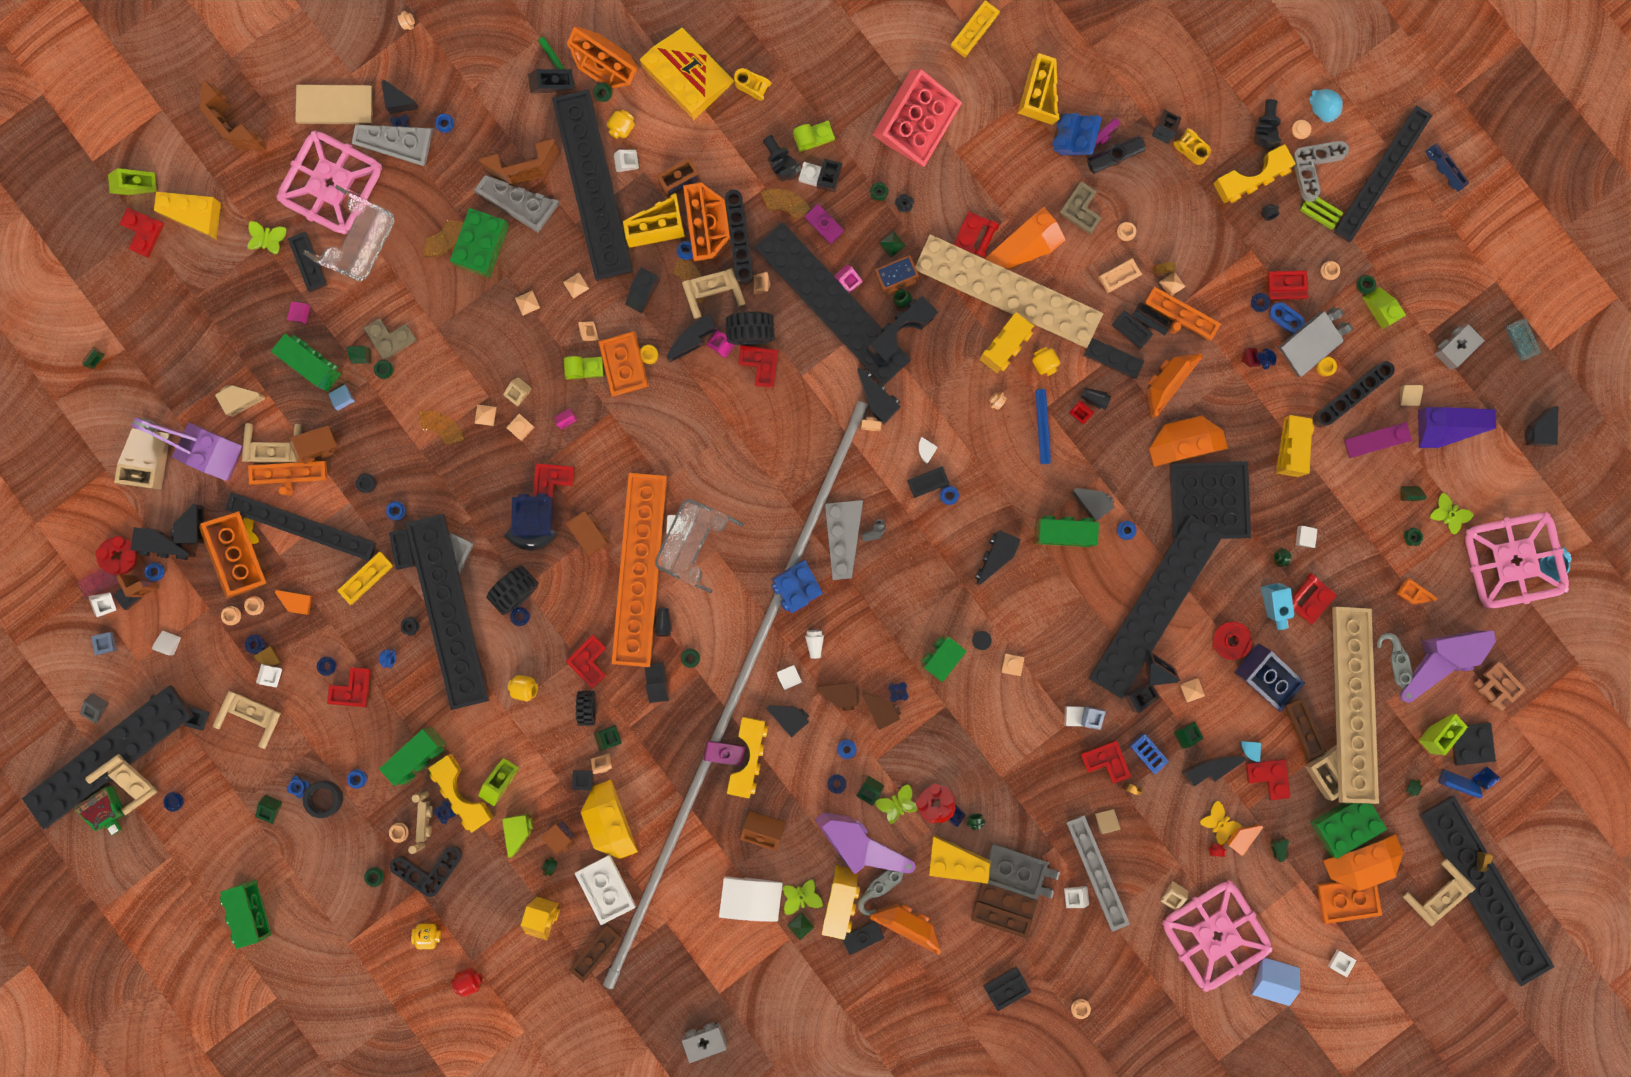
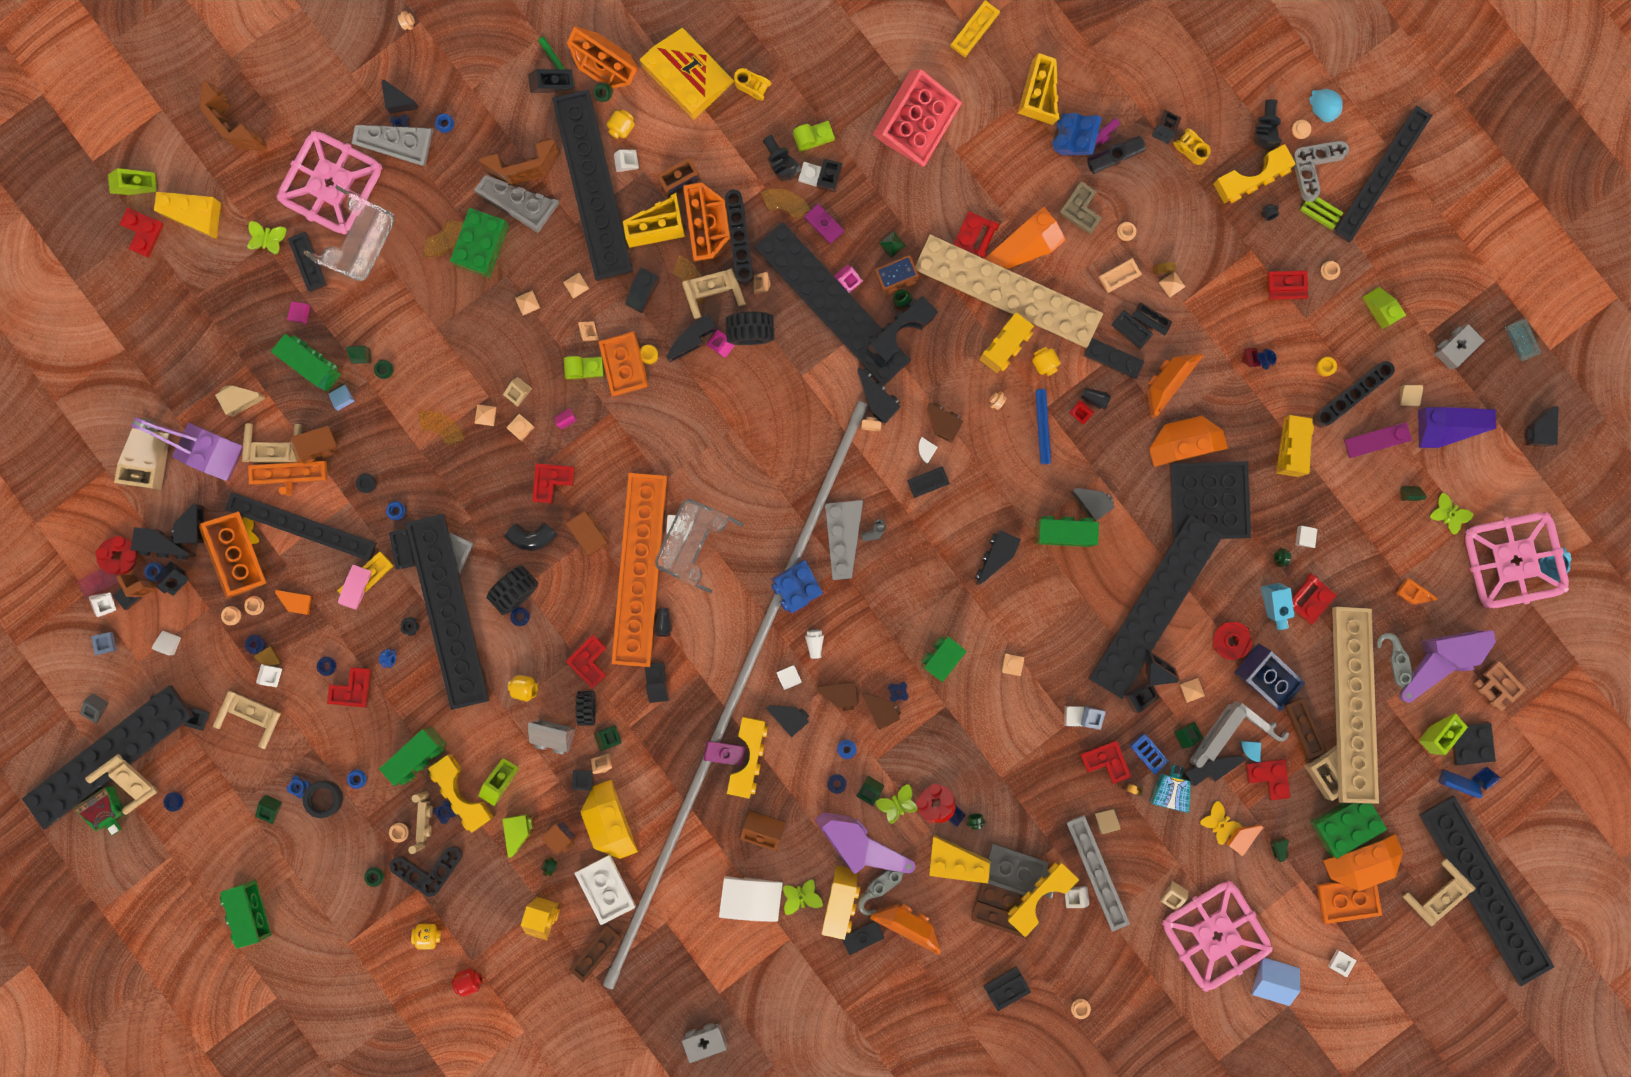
(93, 358): dark green slope -> none
(171, 570): none -> black brick
(334, 104): tan tile -> none
(354, 587): none -> bright pink slope
(389, 343): dark tan plate -> none
(532, 515): clear blue plate -> none
(550, 735): none -> light grey slope
(685, 245): blue plate -> none
(695, 662): dark green plate -> none
(764, 360): red plate -> none
(800, 926): dark green slope -> none
(879, 186): dark green plate -> none
(904, 198): black plate -> none
(943, 423): none -> reddish brown slope
(953, 490): blue plate -> none
(981, 640): black tile -> none
(1059, 880): none -> yellow arch
(1120, 530): blue plate -> none
(1172, 791): none -> torso
(1182, 314): orange plate -> none
(1217, 850): red plate -> none
(1225, 727): none -> light grey hinge
(1254, 300): clear blue plate -> none
(1287, 316): blue plate -> none
(1314, 341): tile -> none
(1371, 284): dark green plate -> none
(1408, 537): dark green plate -> none
(1414, 788): dark green plate -> none
(1446, 166): dark blue hinge -> none
(1482, 860): pearl gold tile -> none

